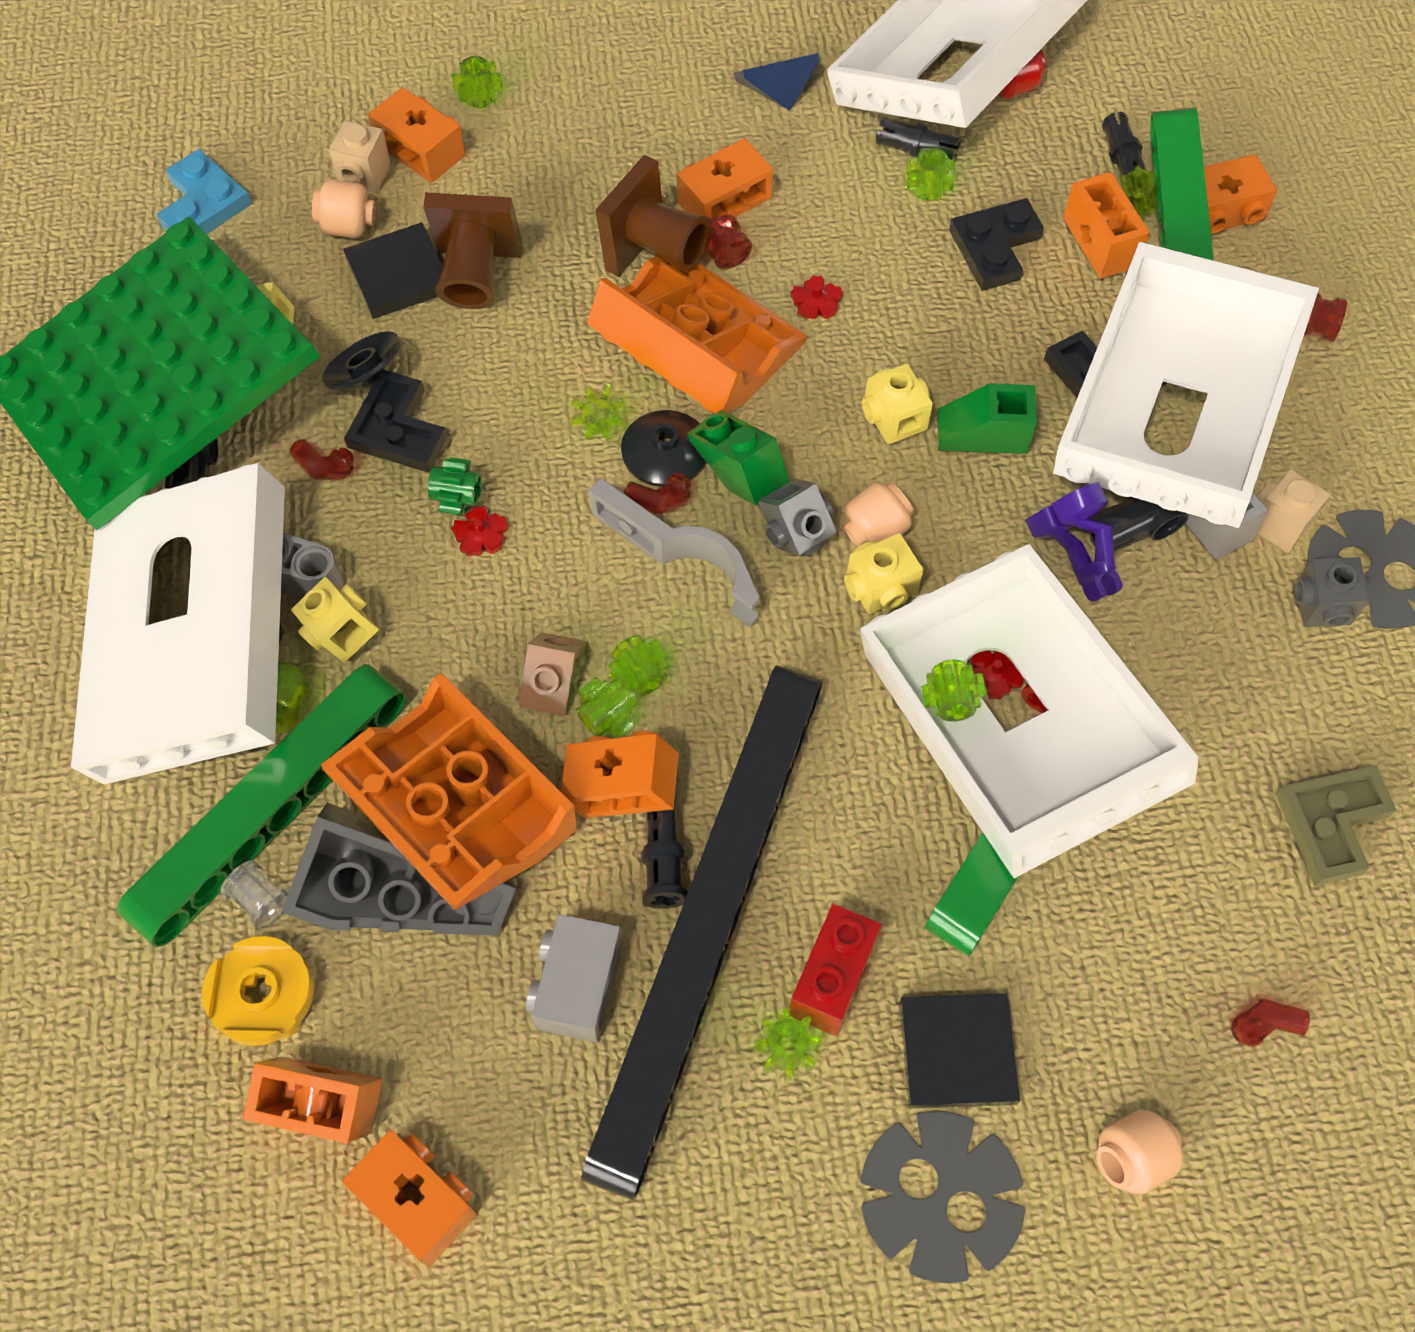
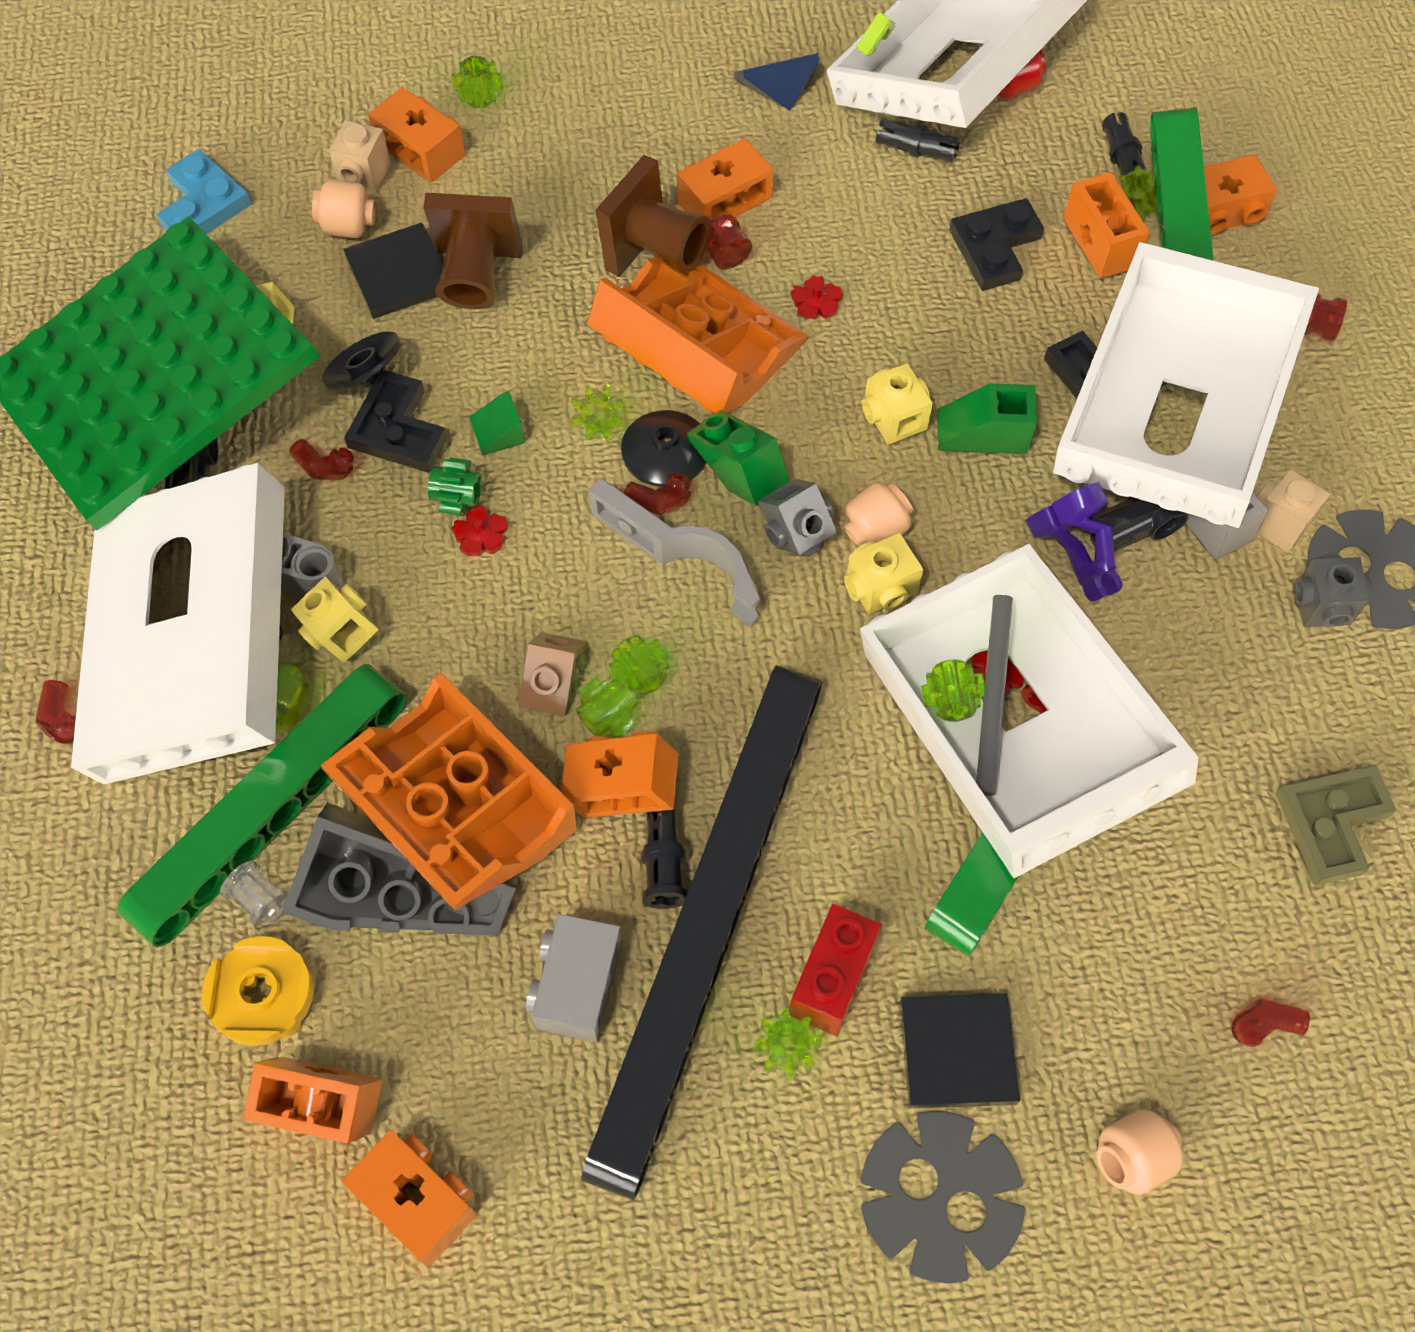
(51, 715): none -> clear red arm
(497, 425): none -> green slope
(879, 29): none -> tile
(930, 174): clear neon green gear -> none
(994, 694): none -> dark grey bar

